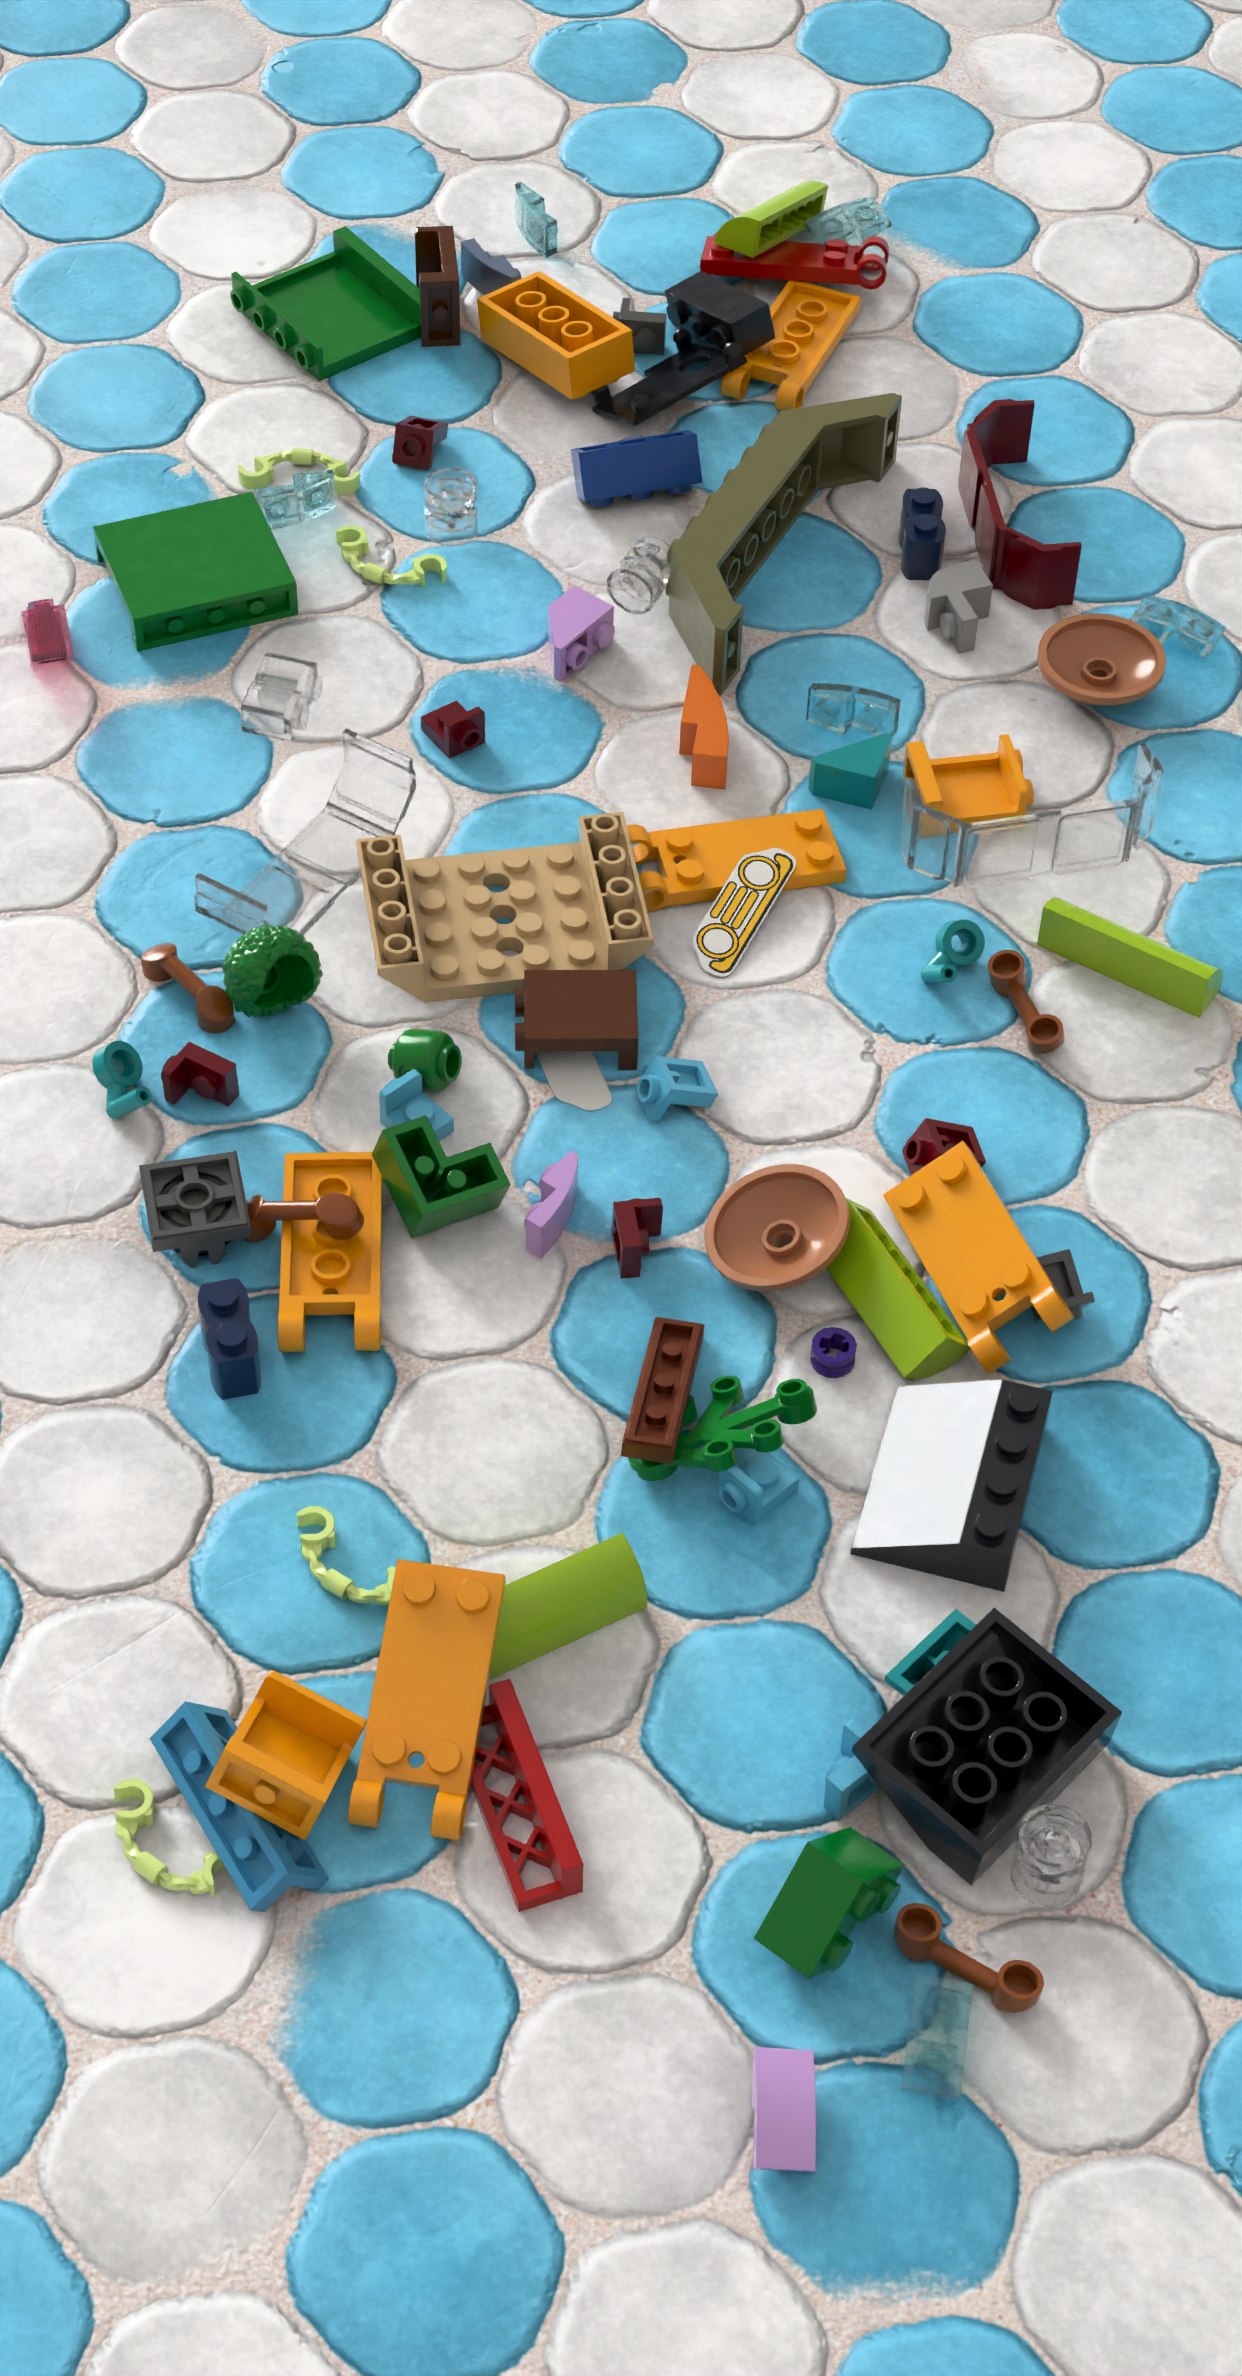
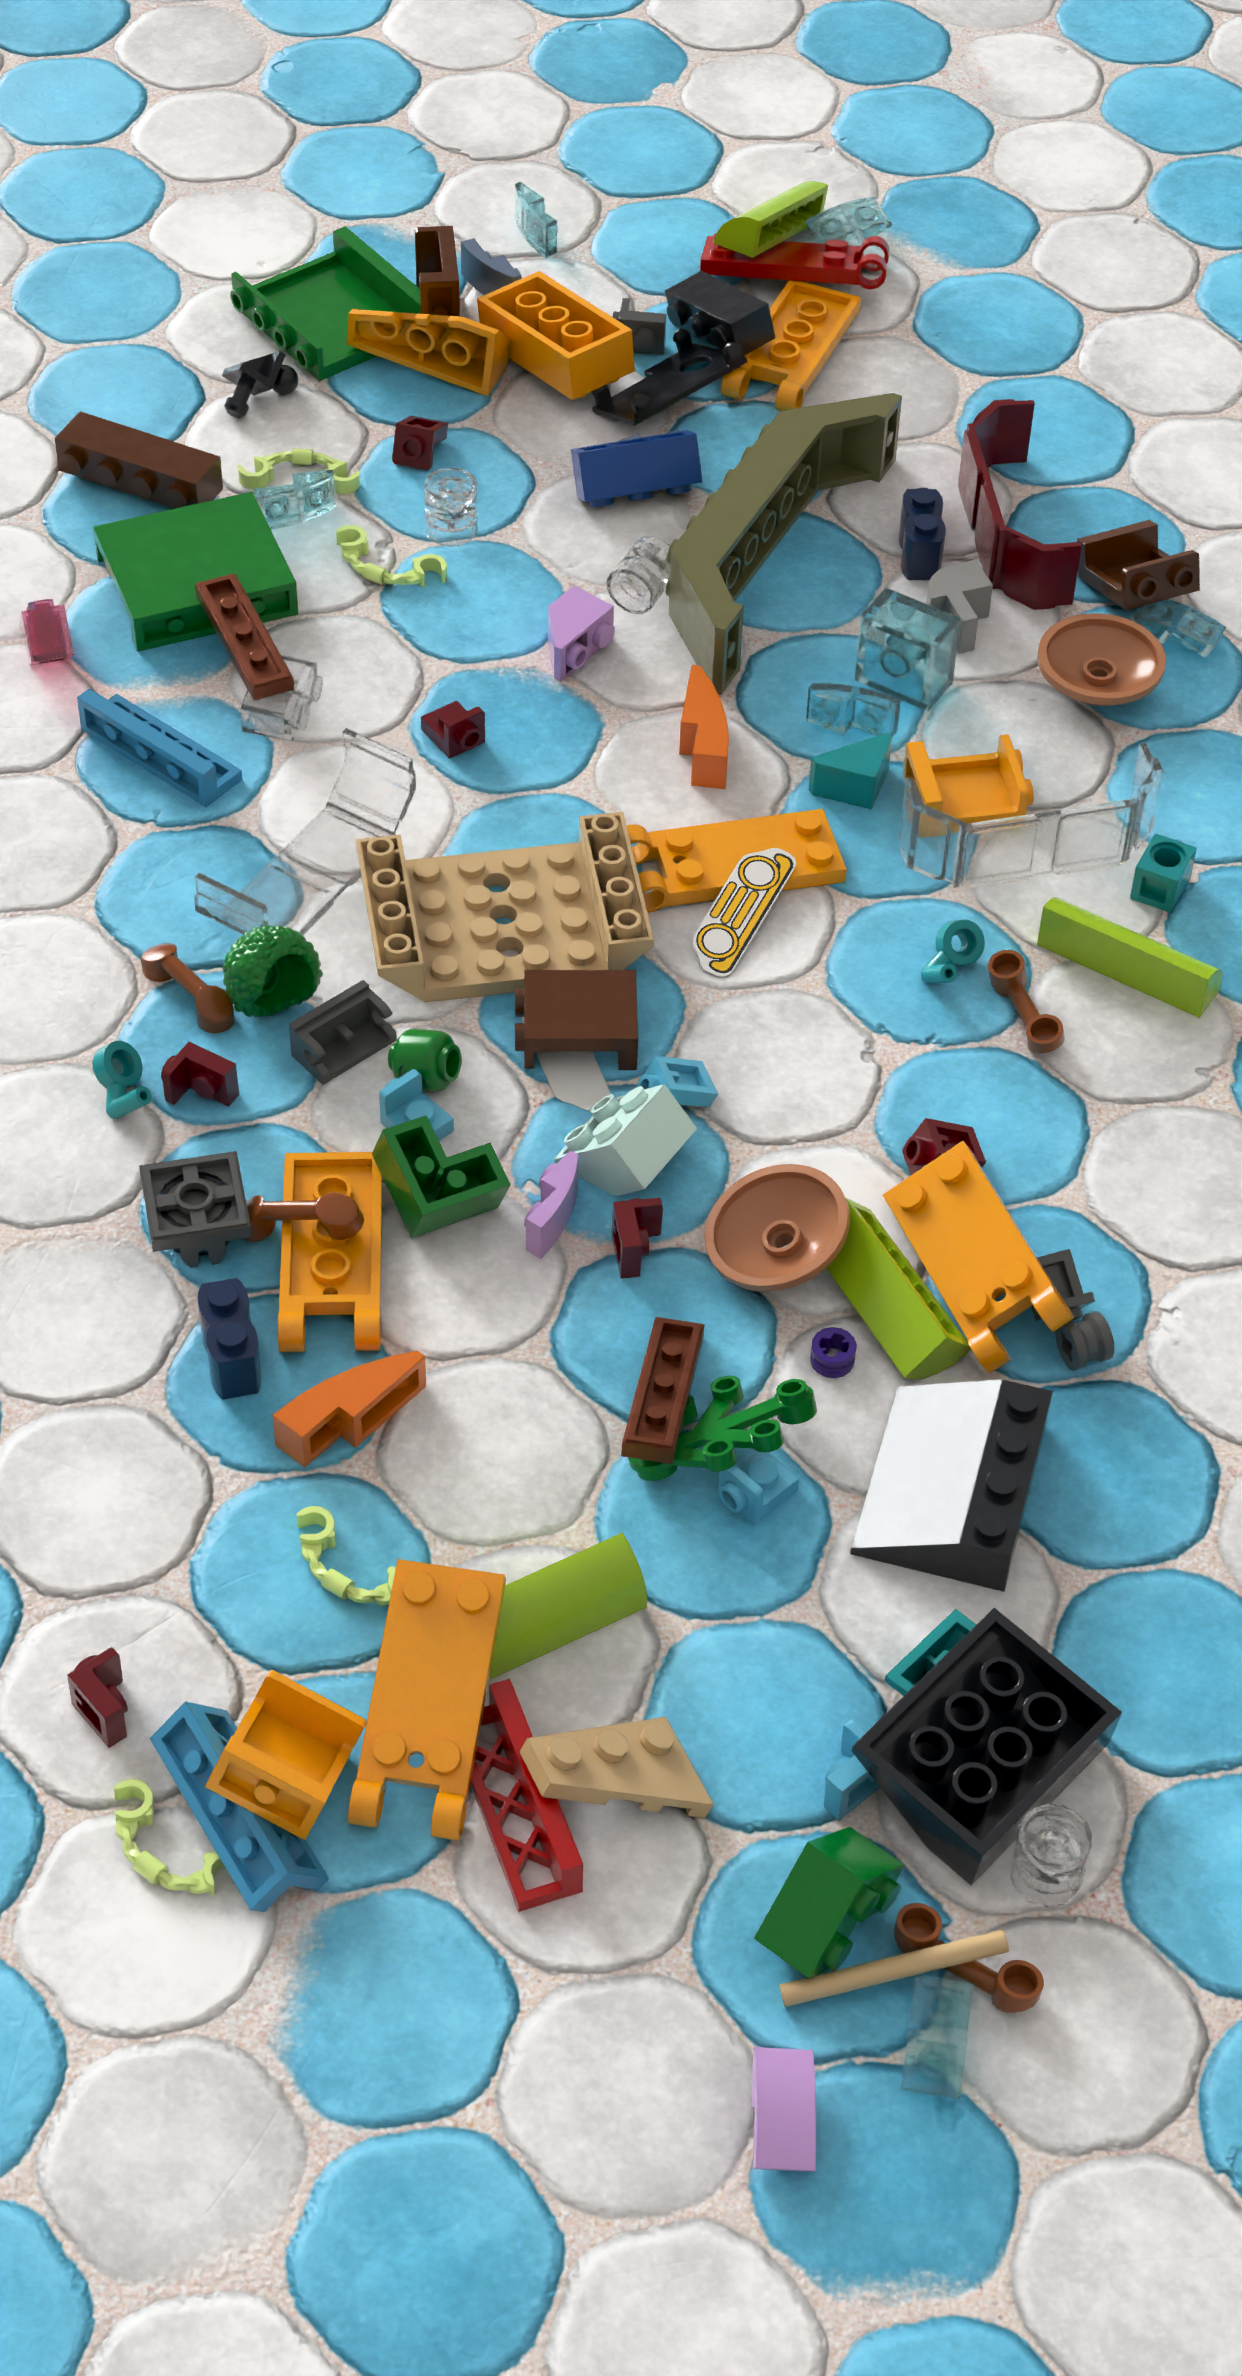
(96, 1696): none -> dark red bracket
(137, 462): none -> reddish brown brick
(156, 747): none -> dark azure fence
(244, 636): none -> copper tile
(258, 377): none -> black piece
(341, 1032): none -> dark grey hinge
(348, 1405): none -> orange slope
(434, 344): none -> light orange wedge
(619, 1762): none -> tan wing
(629, 1139): none -> light aqua slope
(894, 1968): none -> tan bar
(907, 649): none -> clear light blue brick
(1085, 1341): none -> dark grey wheel
(1133, 569): none -> reddish brown panel
(1163, 873): none -> teal brick

